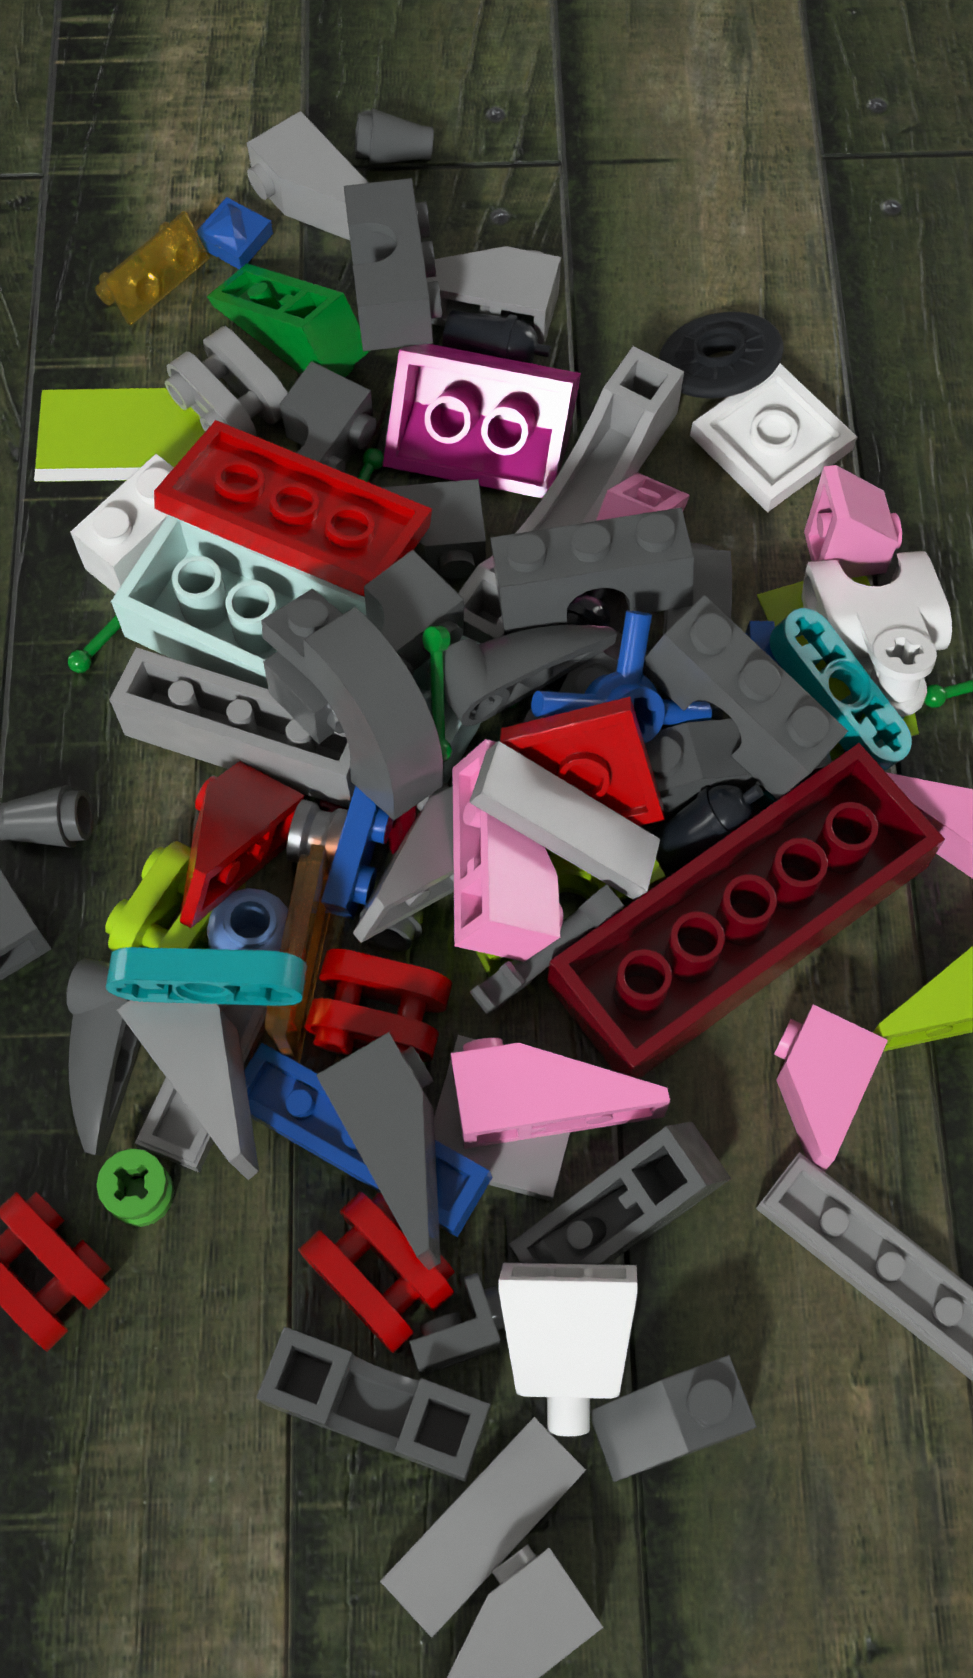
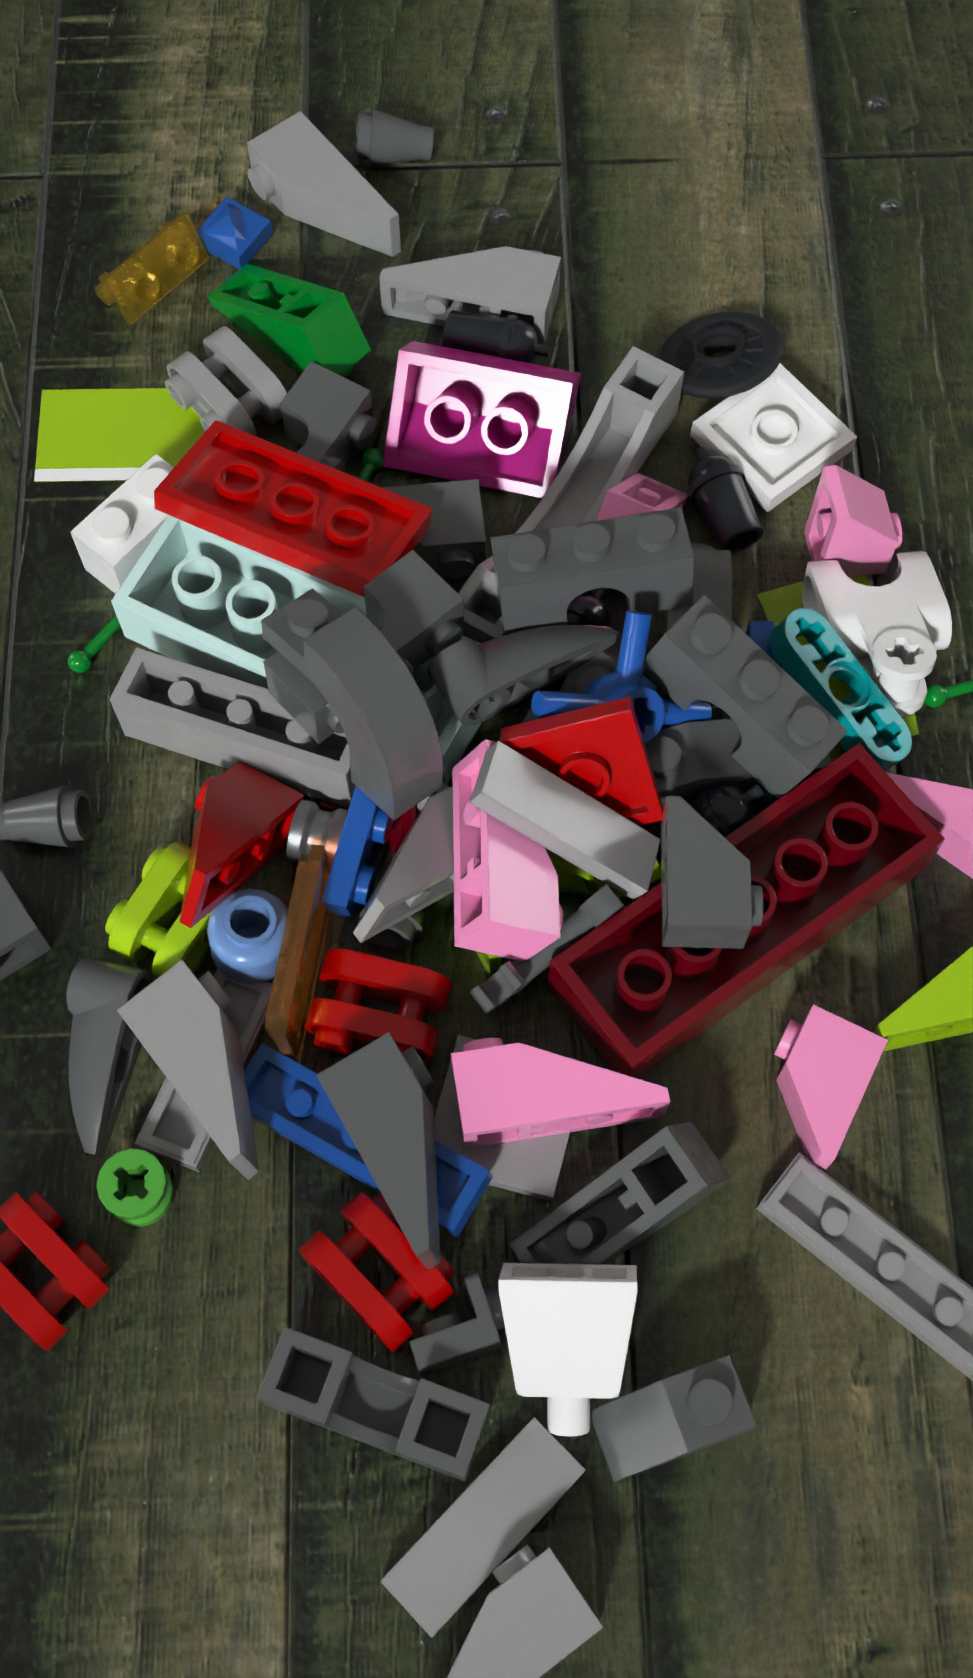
(206, 976): teal beam -> none
(392, 264): dark grey arch -> none
(436, 640): green hinge -> none
(704, 883): none -> dark grey slope
(723, 501): none -> black piece

